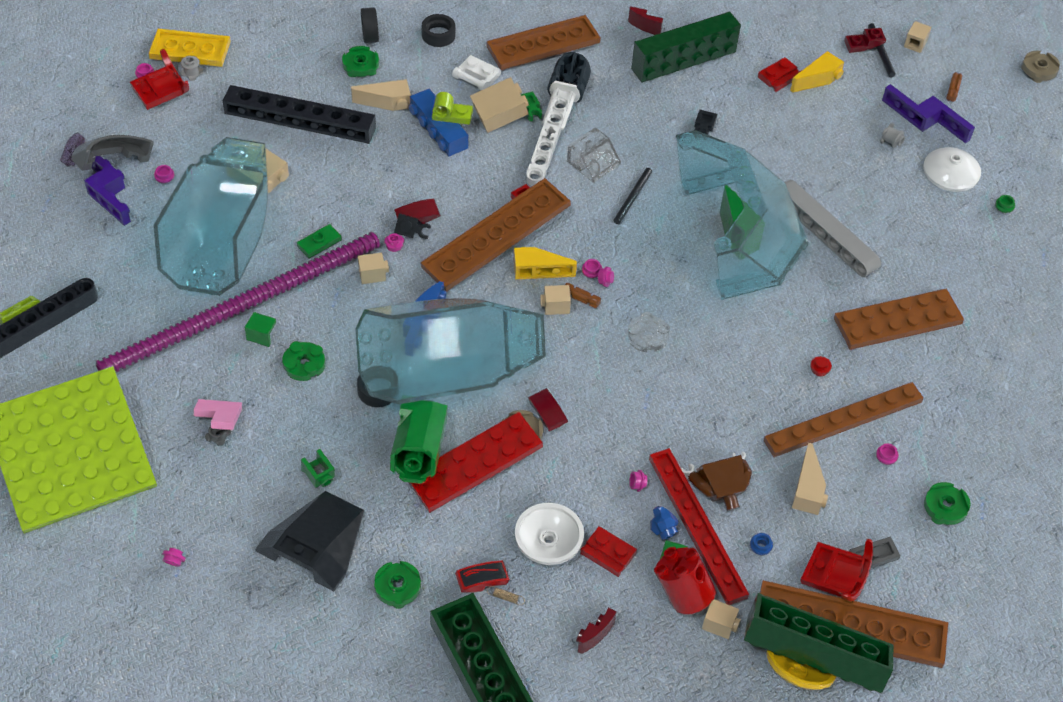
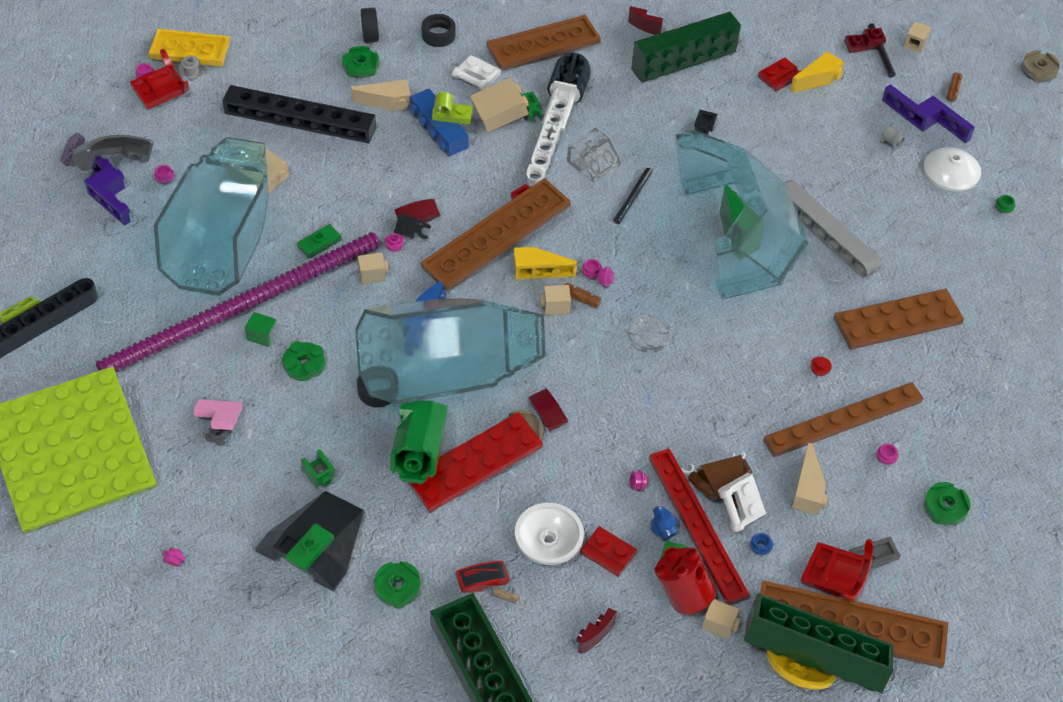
(309, 547): none -> green plate
(747, 499): none -> white plate

